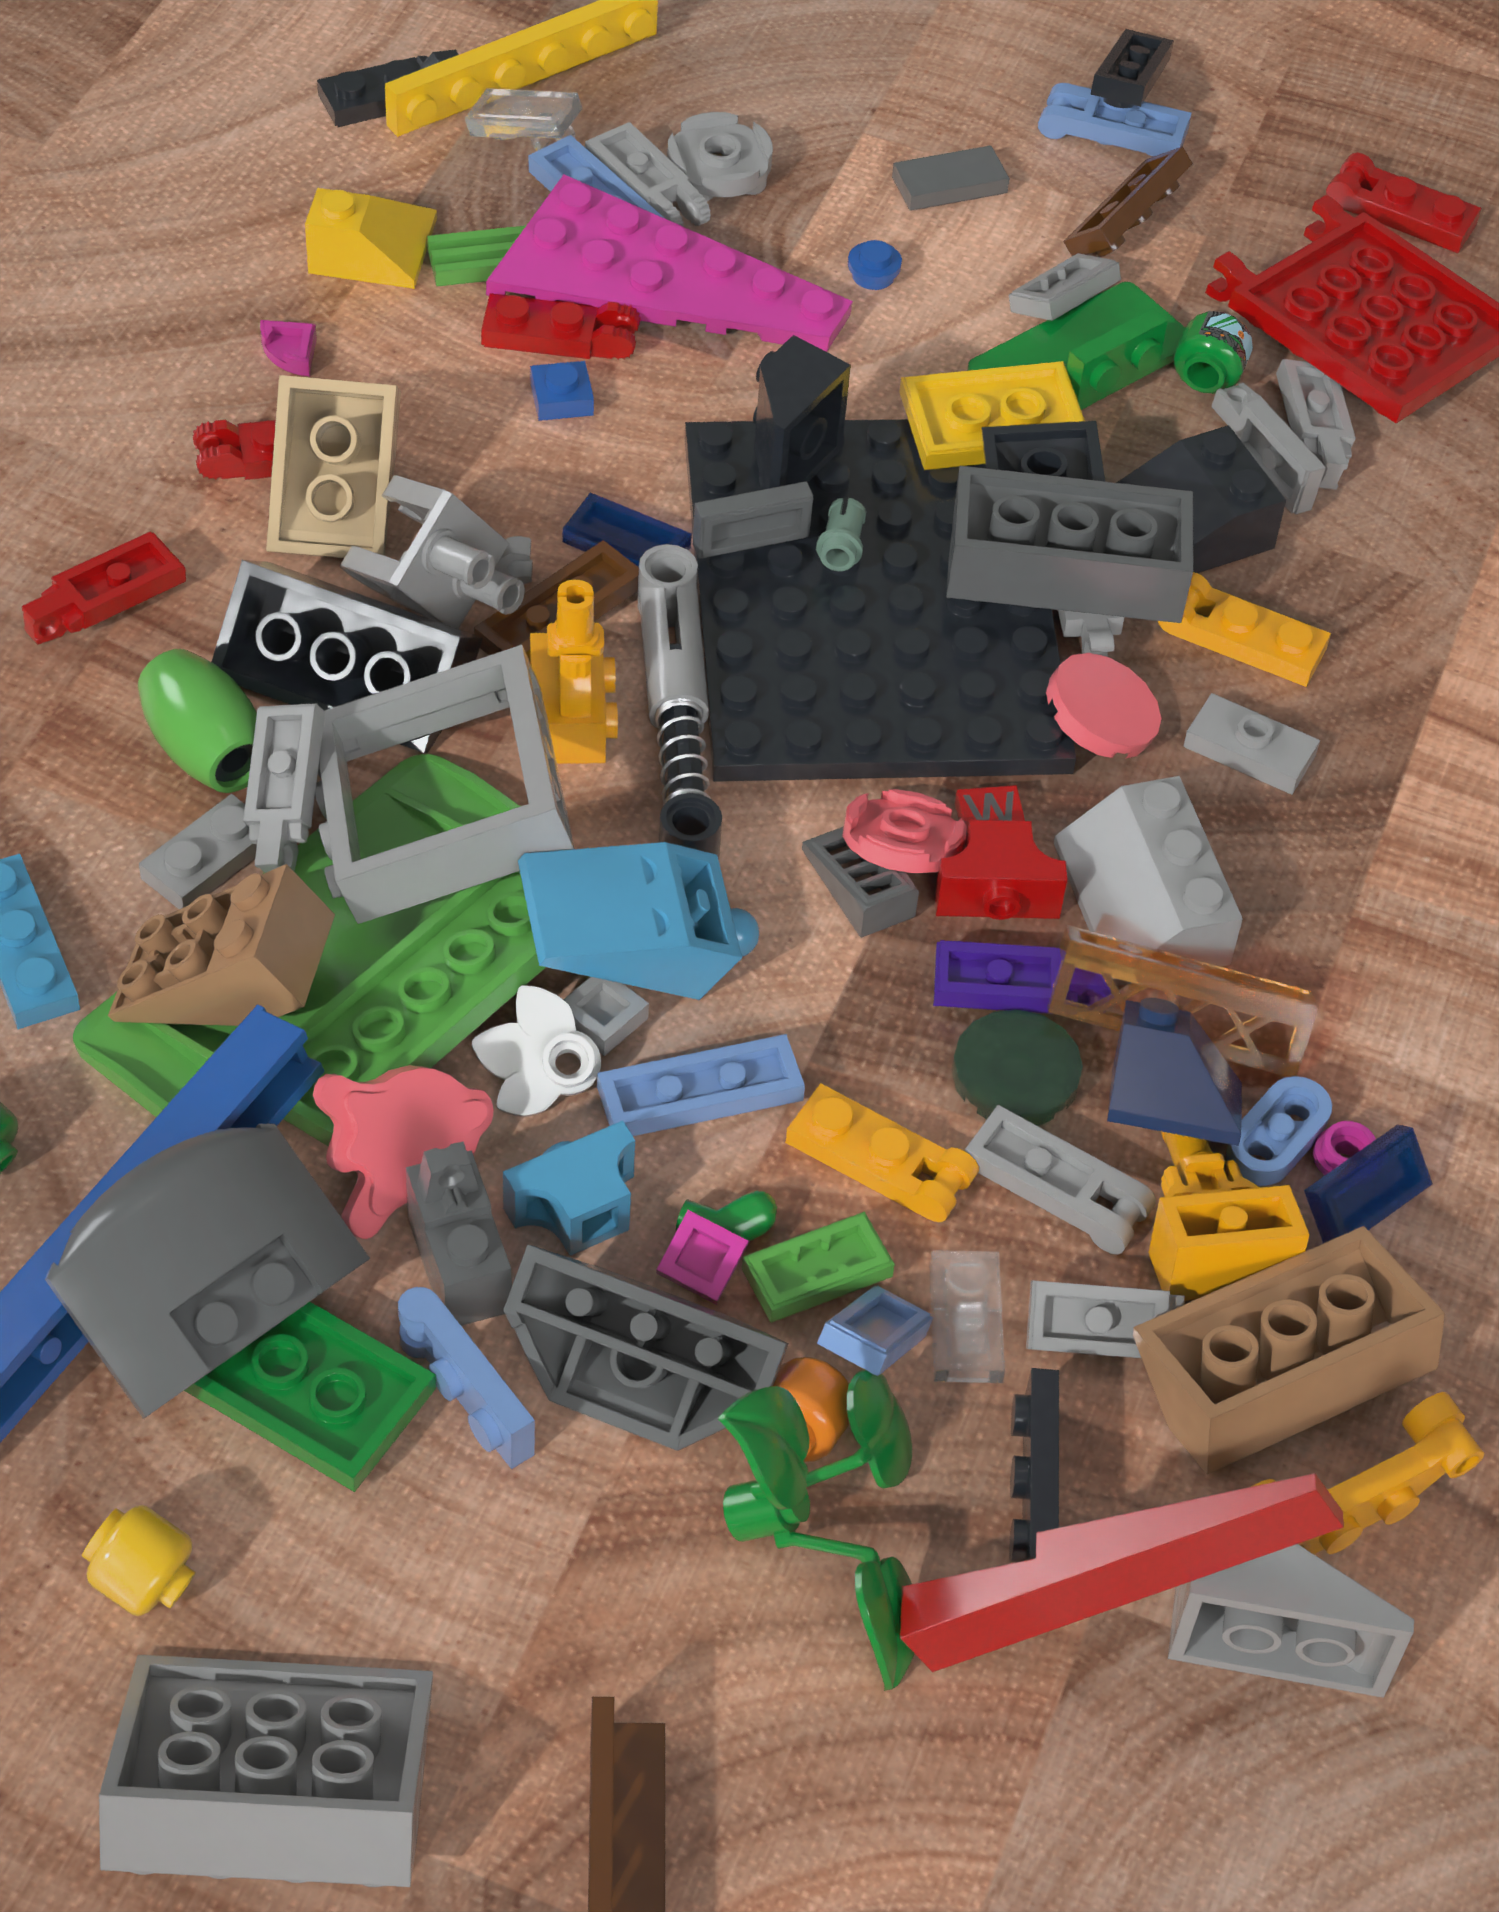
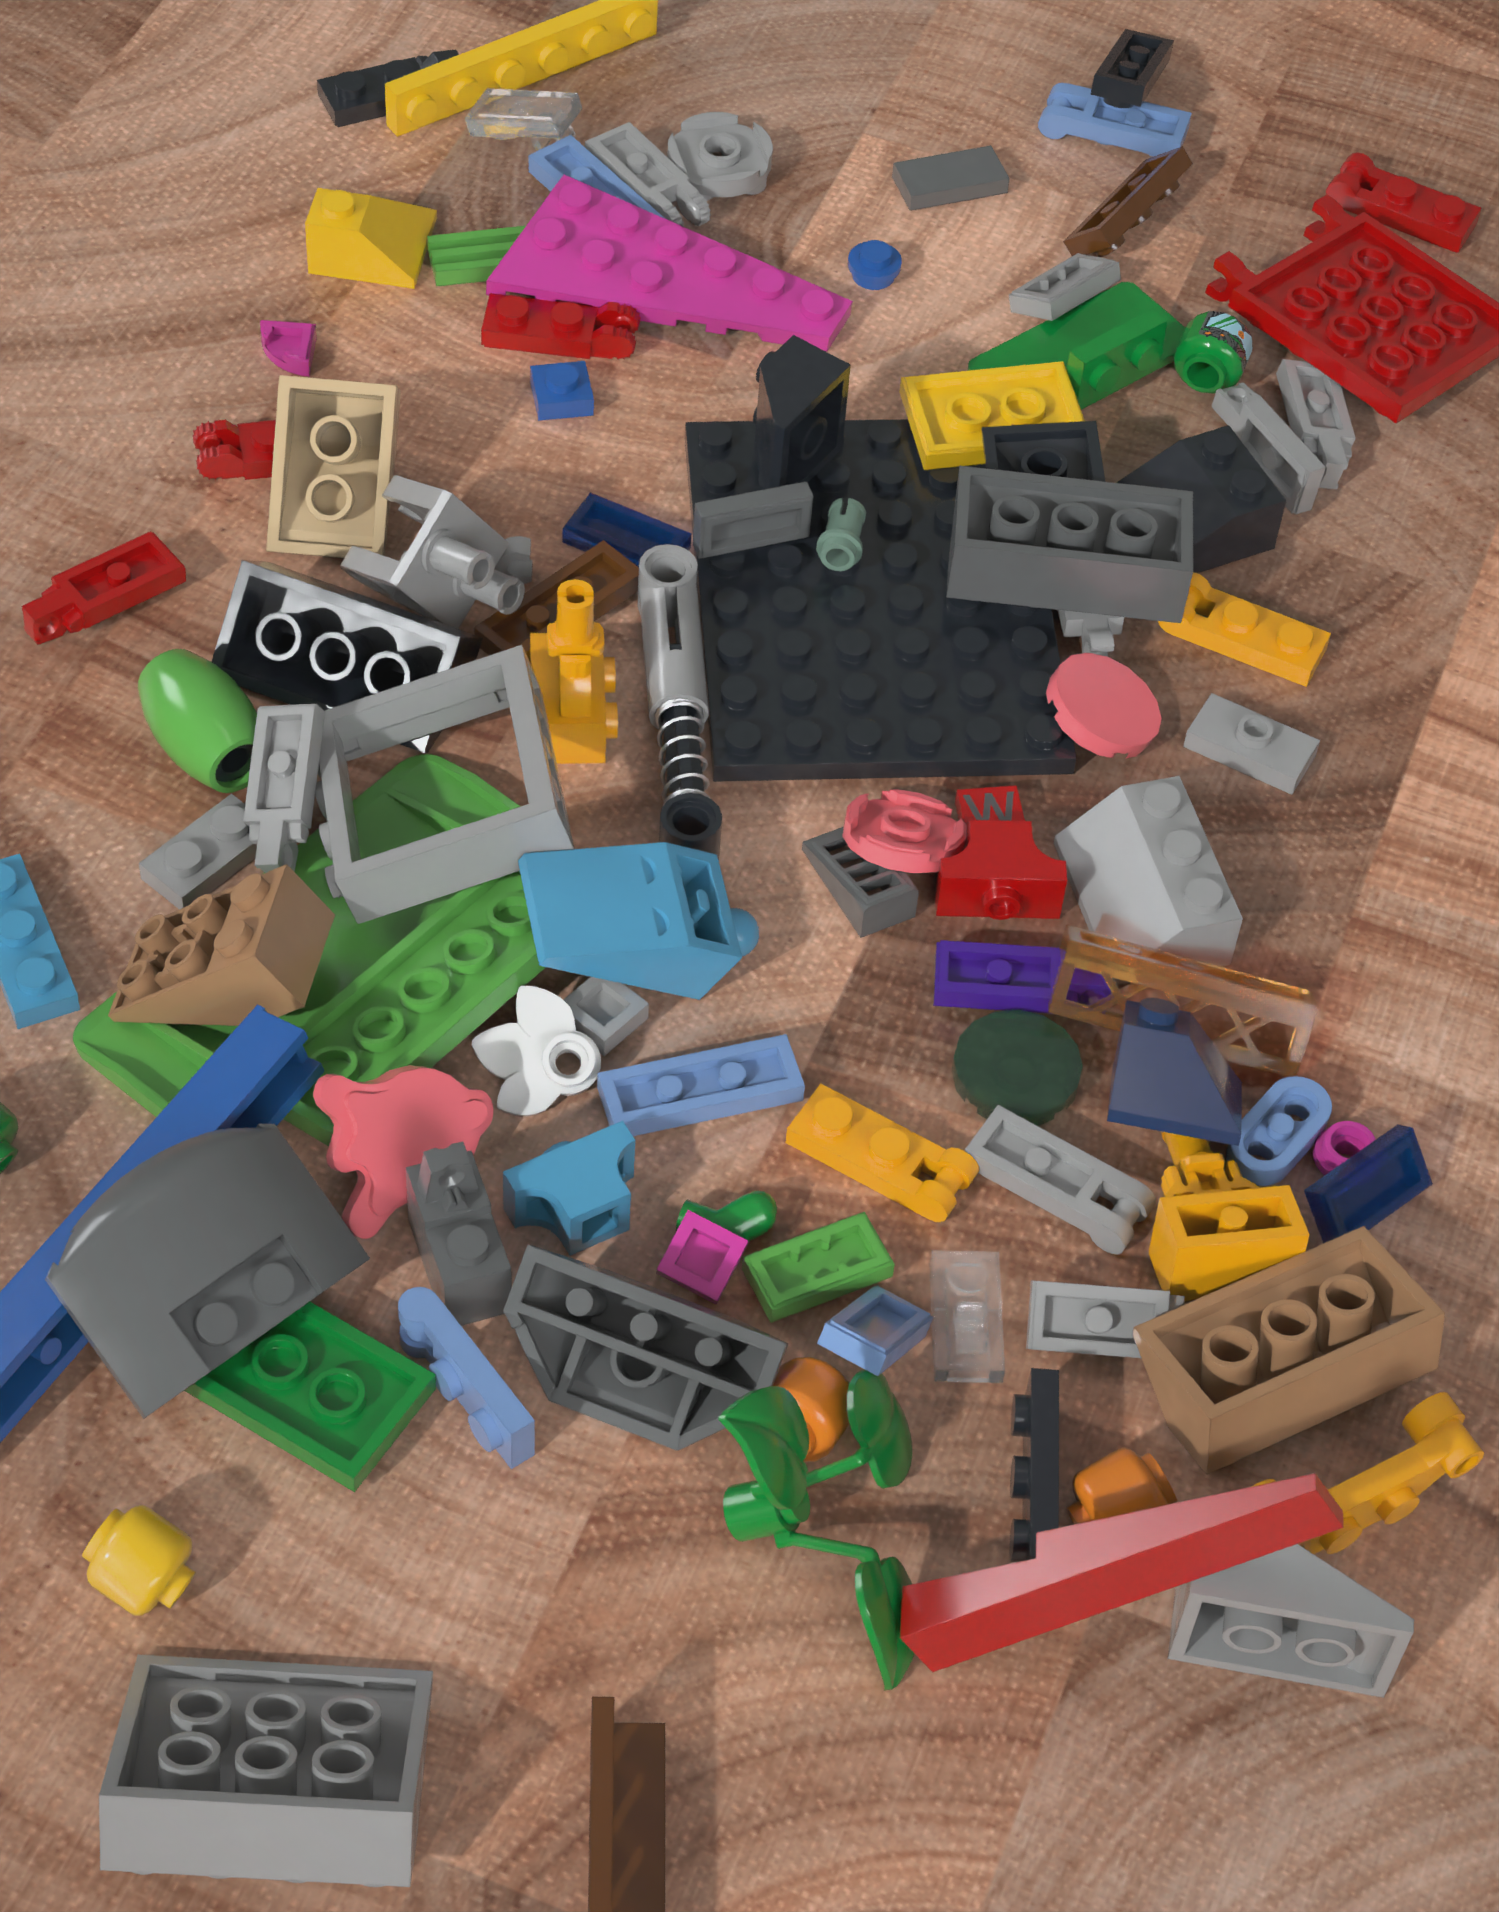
(1119, 1486): none -> orange head

